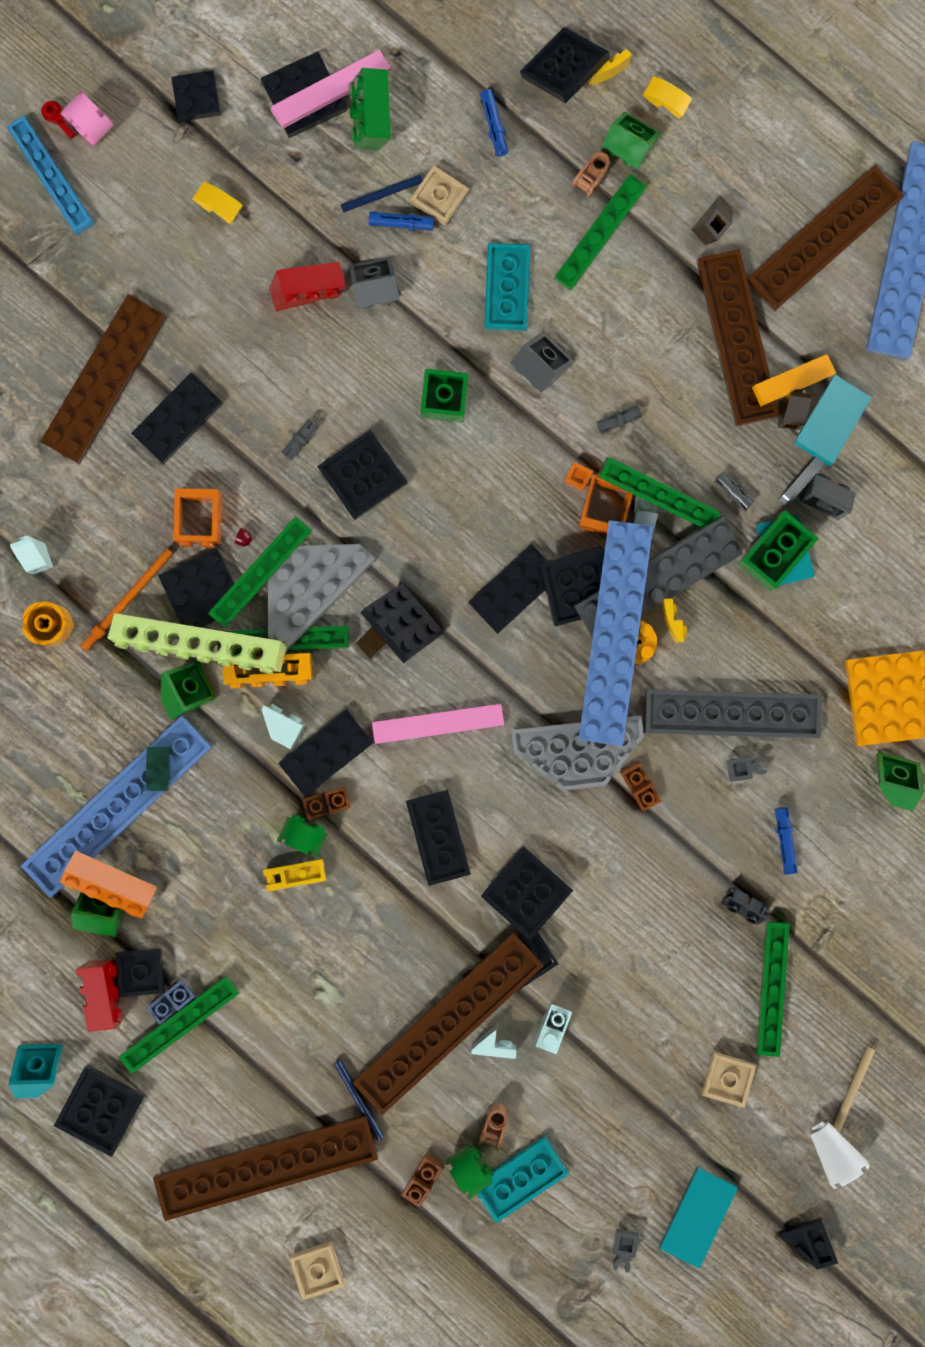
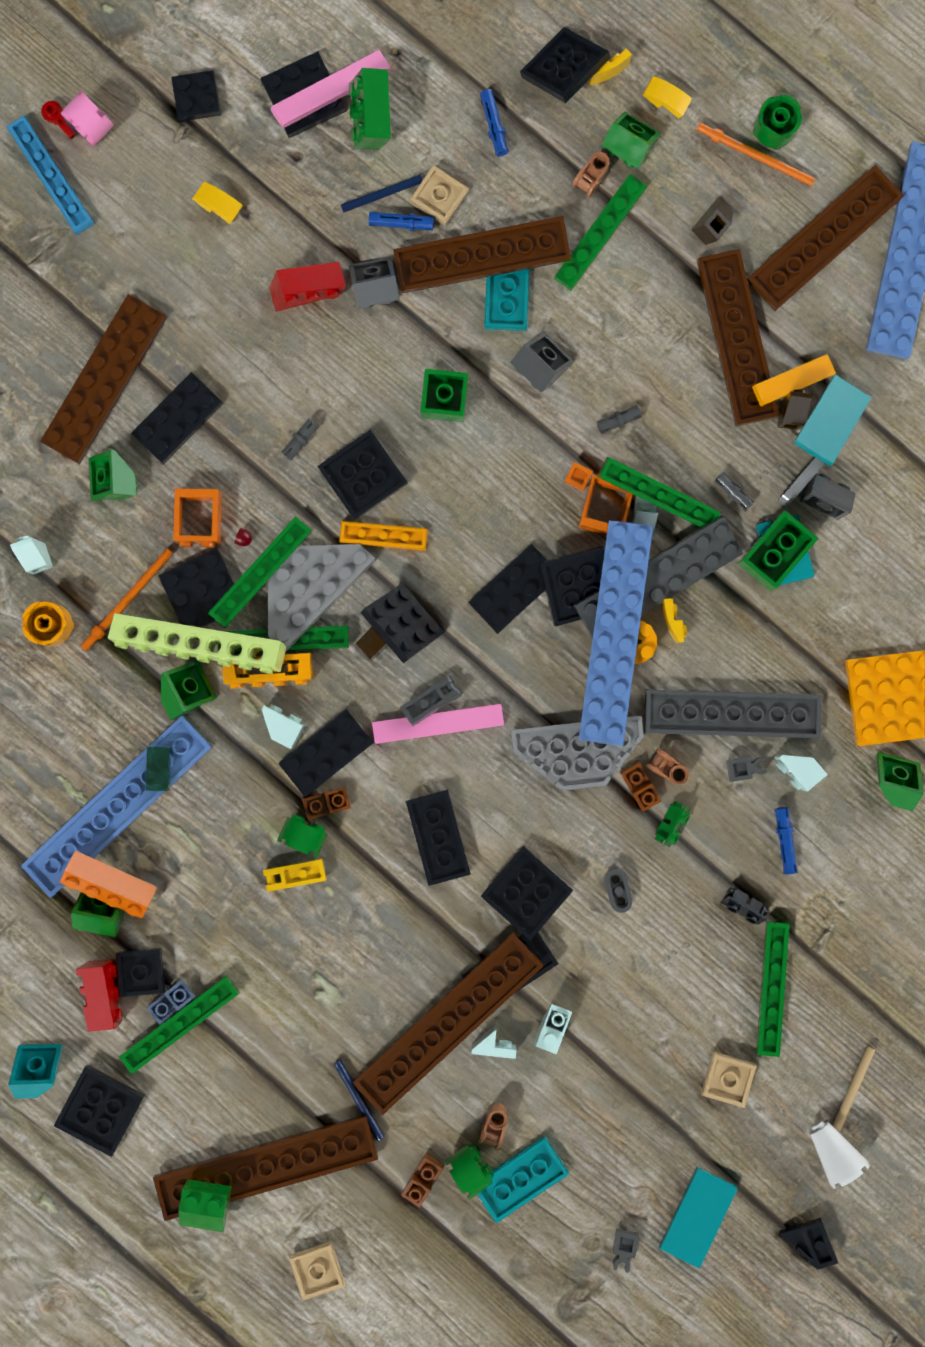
(111, 477): none -> green slope
(204, 1205): none -> green slope
(383, 535): none -> light orange tile
(430, 701): none -> dark grey plate
(482, 254): none -> reddish brown plate
(618, 889): none -> dark grey plate
(666, 767): none -> nougat piece
(670, 831): none -> green hinge
(718, 136): none -> orange bar
(777, 121): none -> green brick
(803, 770): none -> light aqua slope

